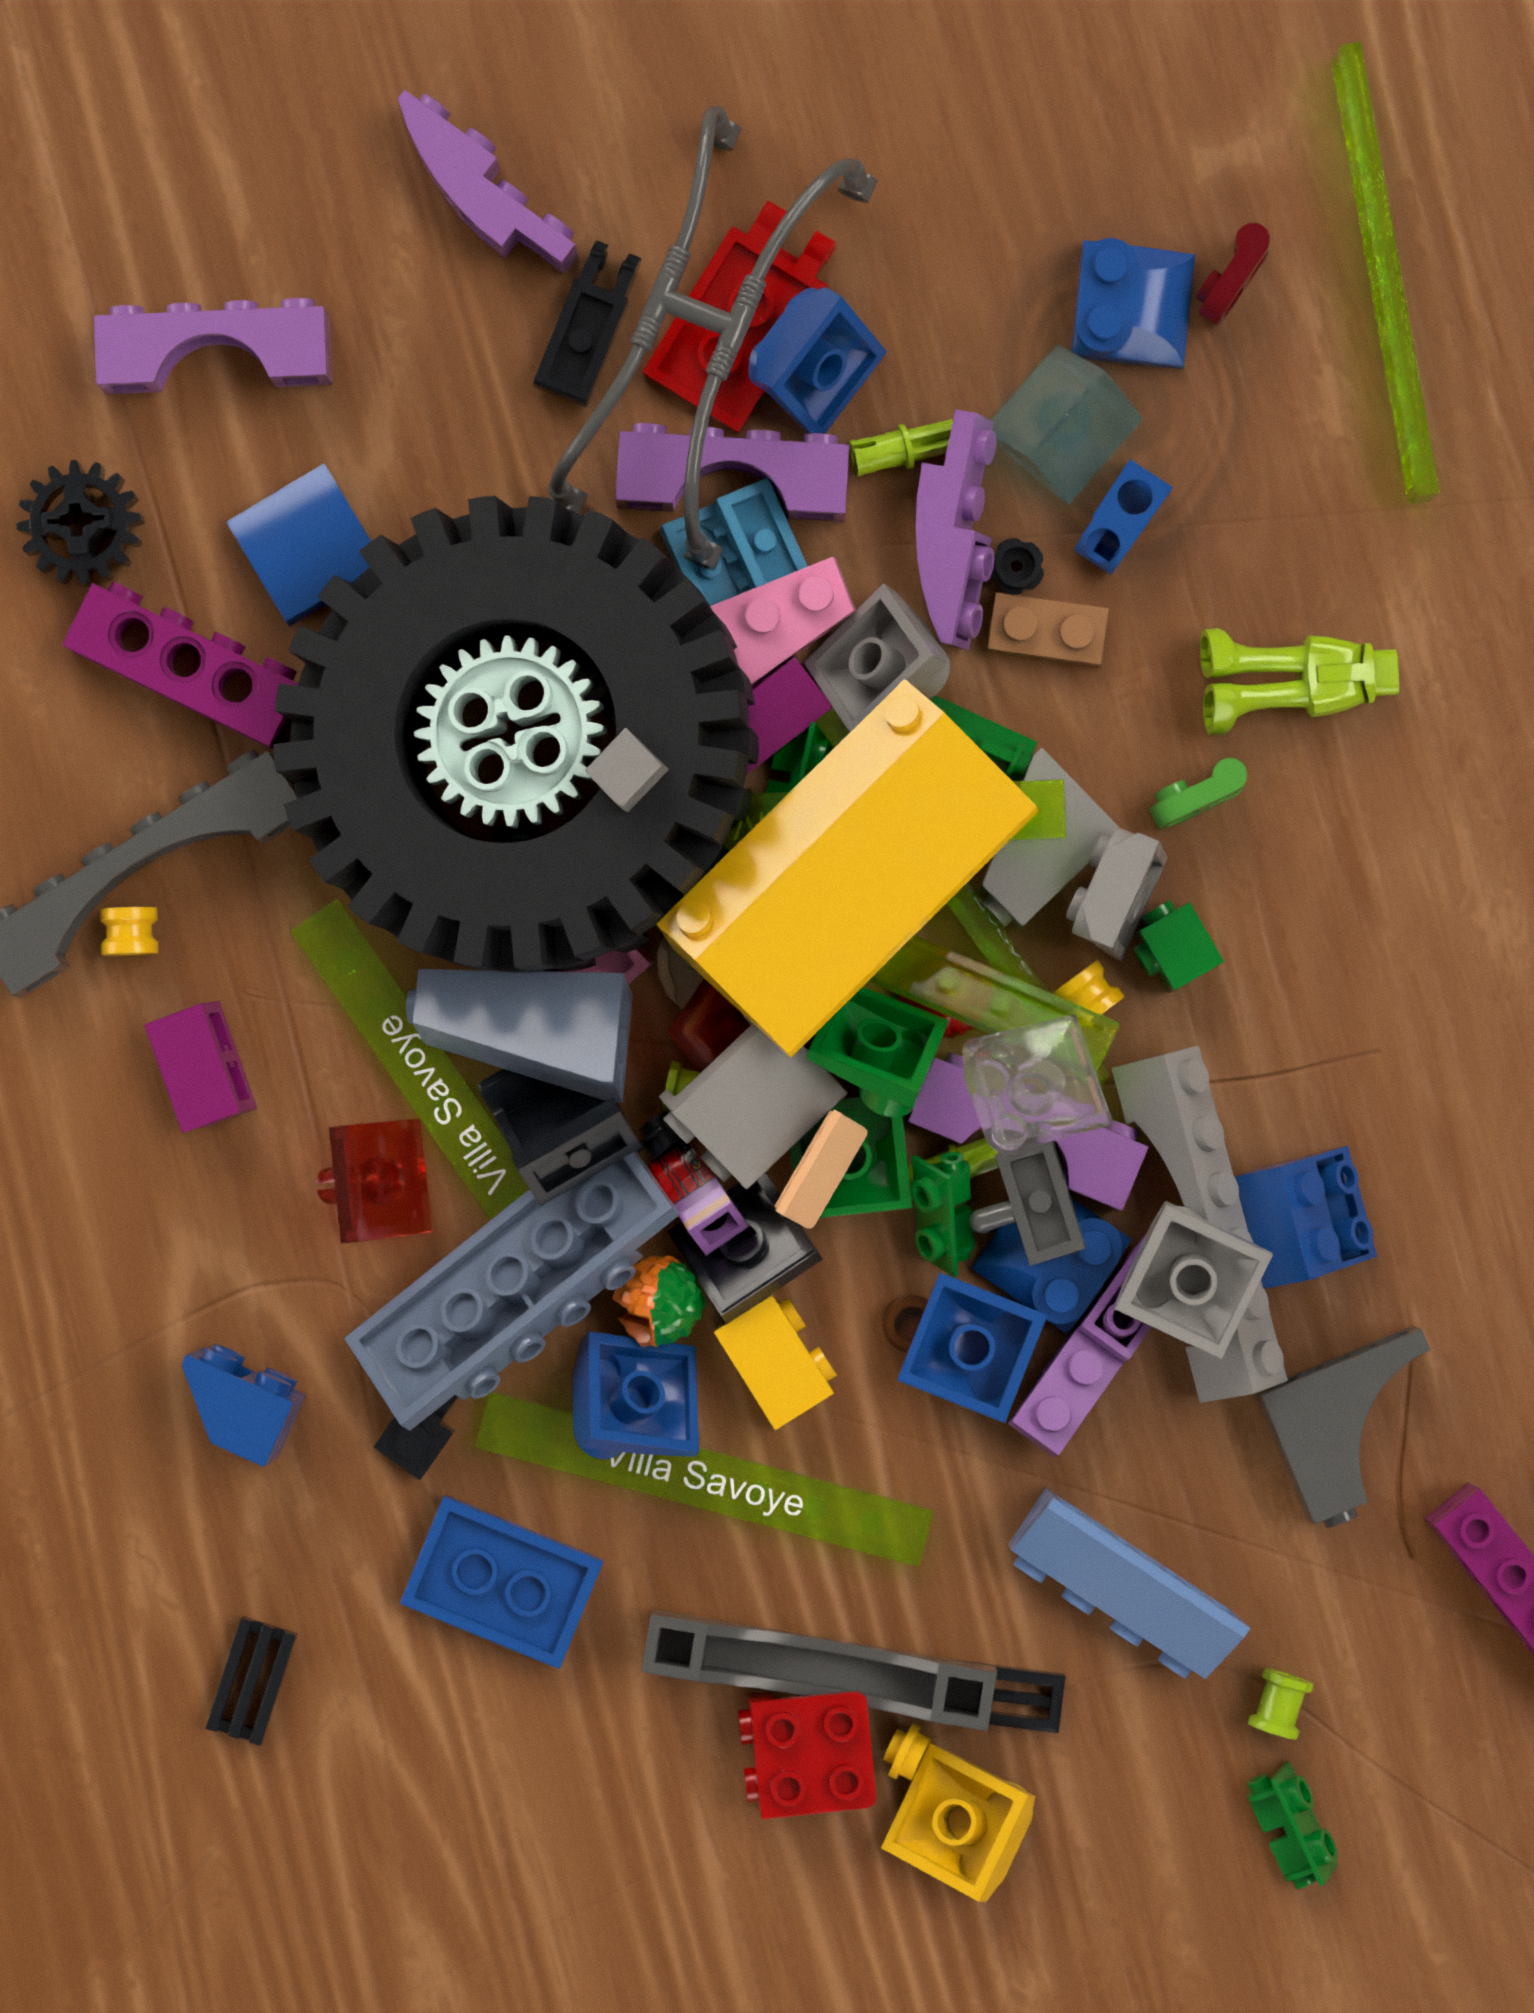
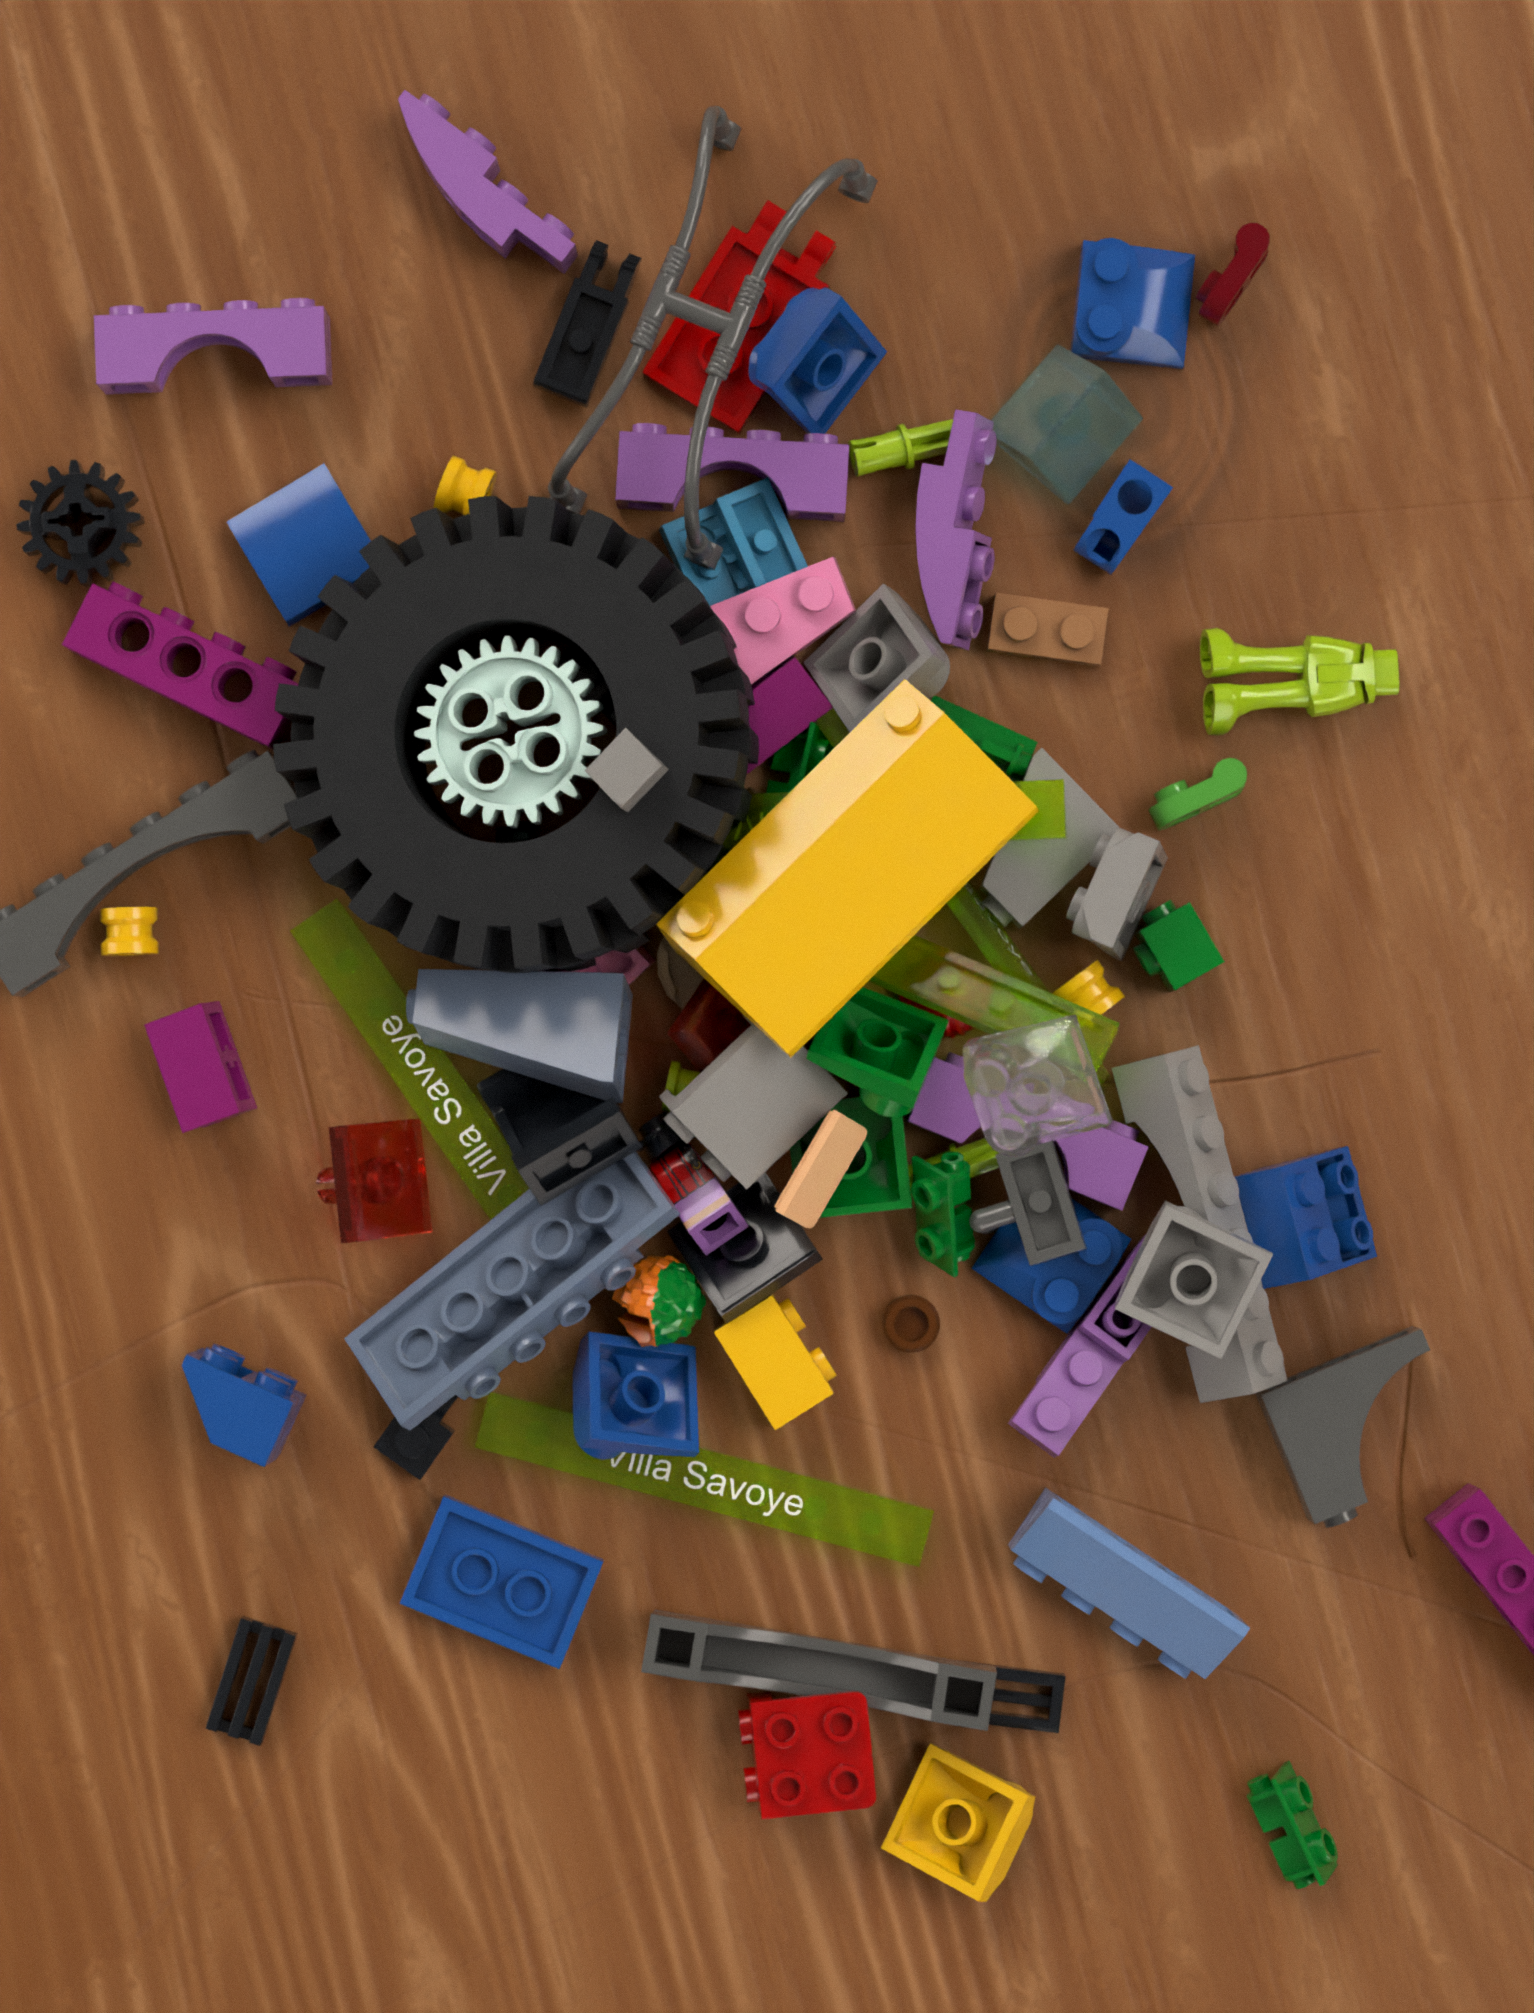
(461, 484): none -> yellow wheel
(906, 1752): yellow plate -> none
(972, 1347): blue slope -> none
(1030, 559): black plate -> none
(1280, 1703): lime bush -> none
(1384, 273): clear neon green tile -> none

